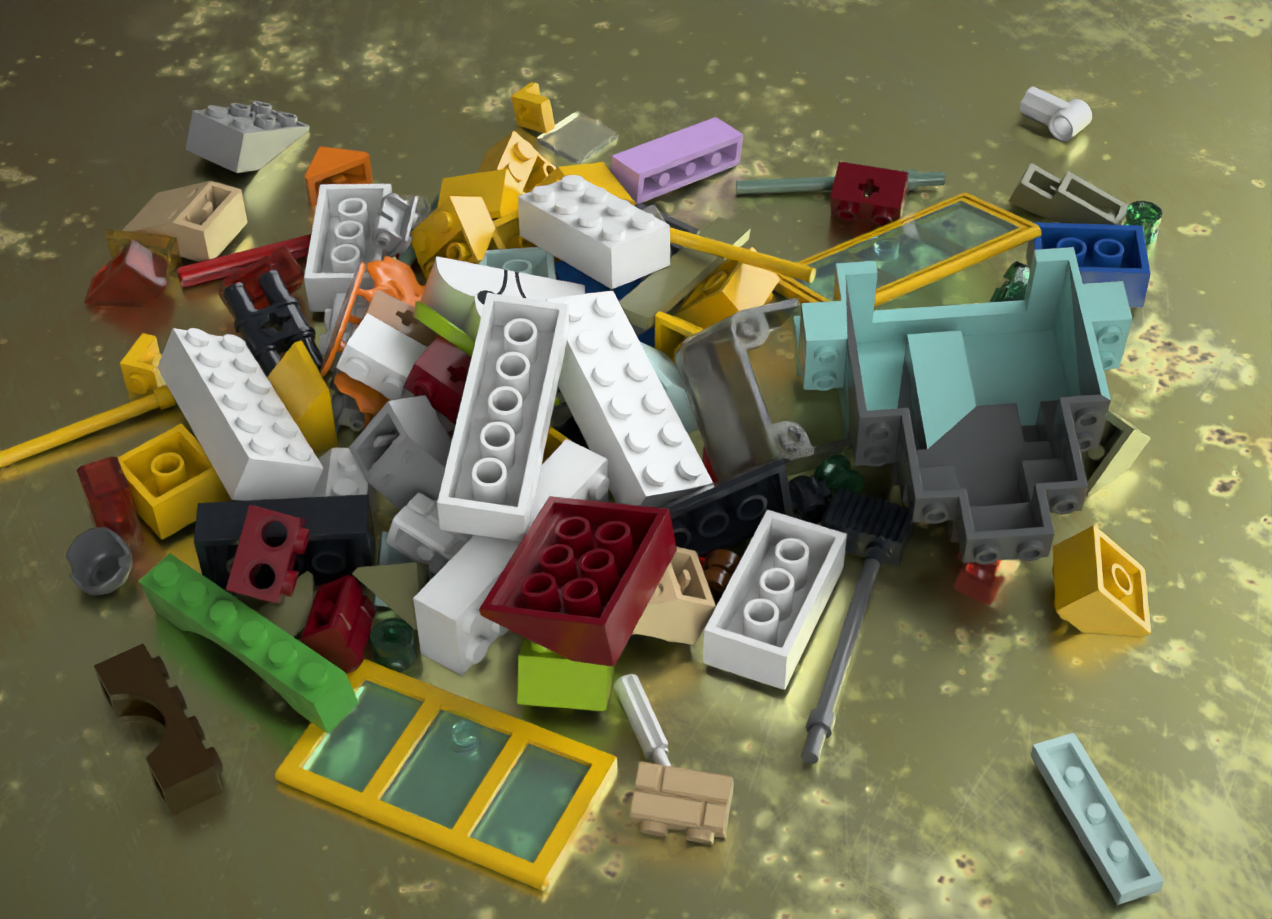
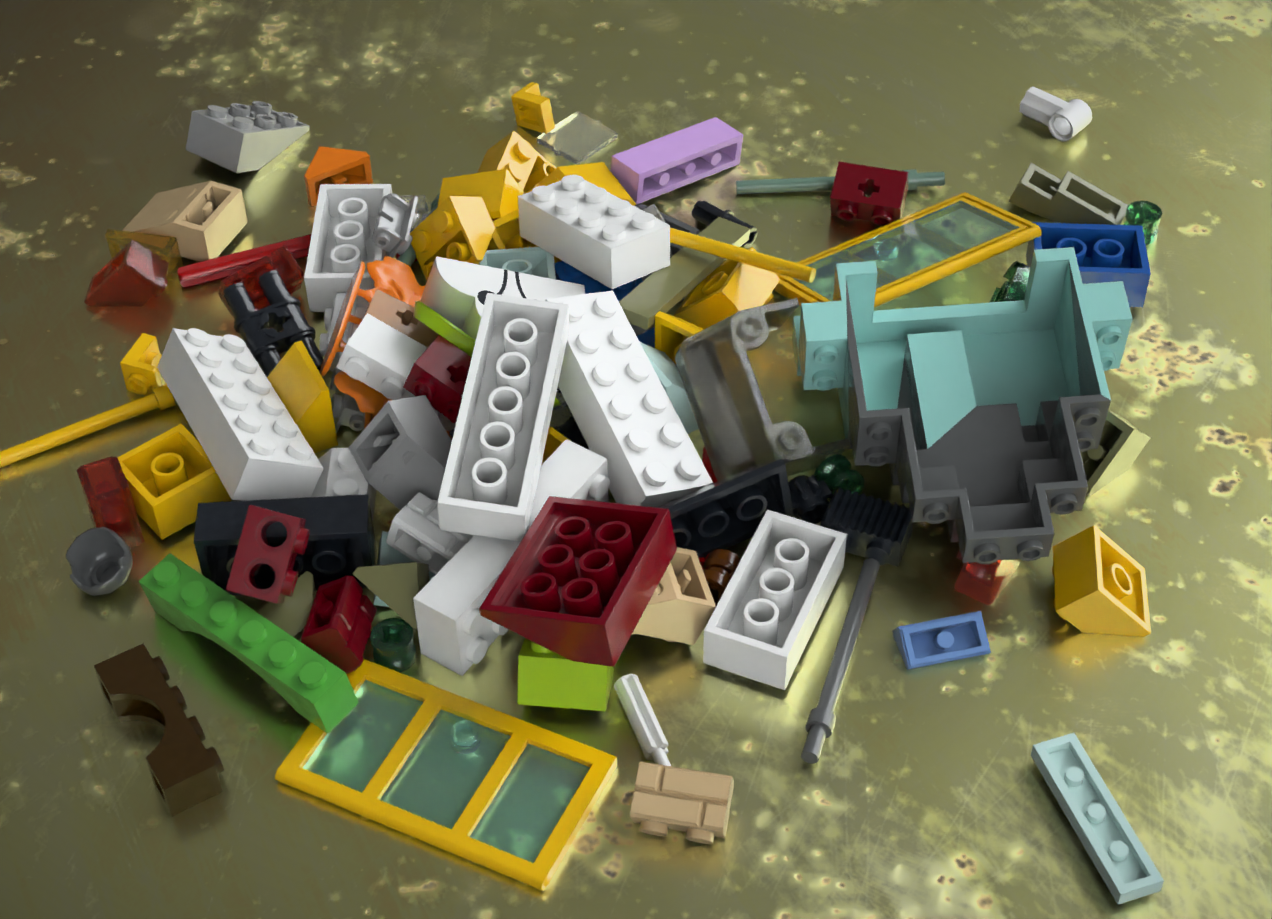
(708, 213): none -> black axle
(942, 640): none -> medium blue slope

